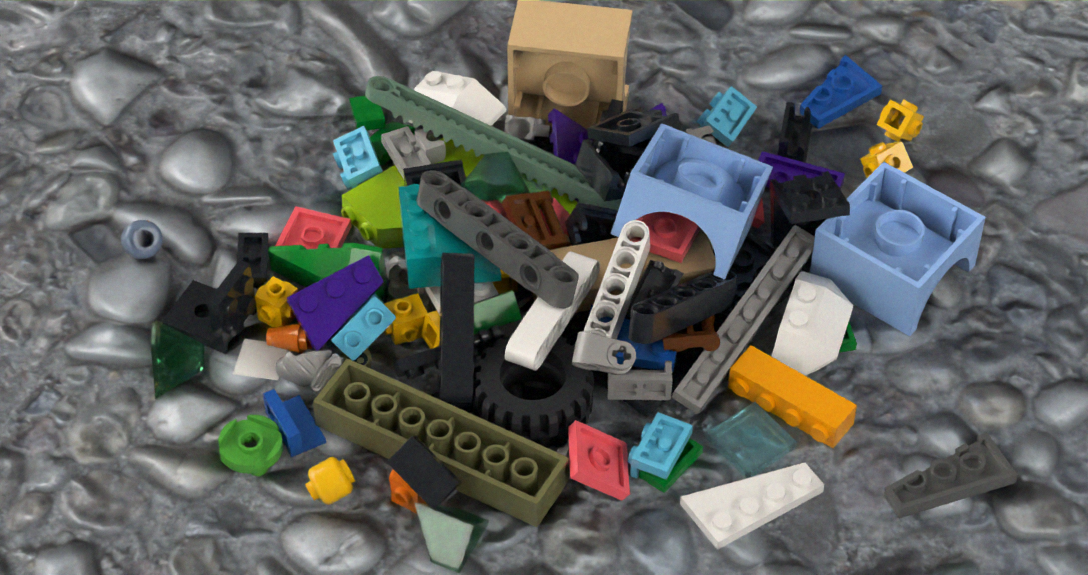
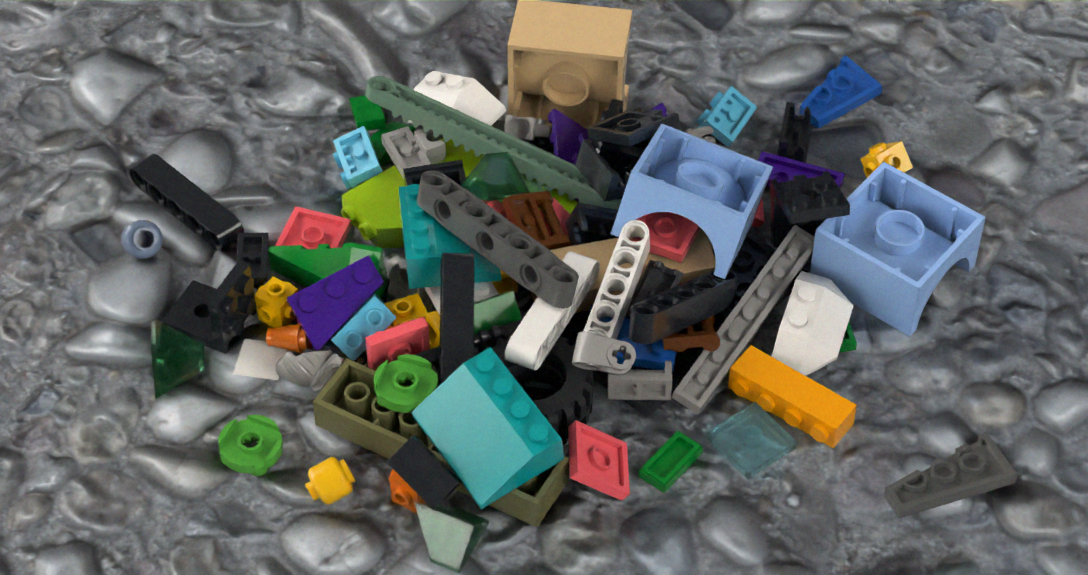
(186, 201): none -> black beam
(294, 423): blue panel -> none
(403, 339): none -> coral plate
(406, 367): none -> bright green plate
(488, 429): none -> teal slope
(659, 446): medium azure bracket -> none
(746, 504): white wing -> none
(892, 118): yellow brick -> none

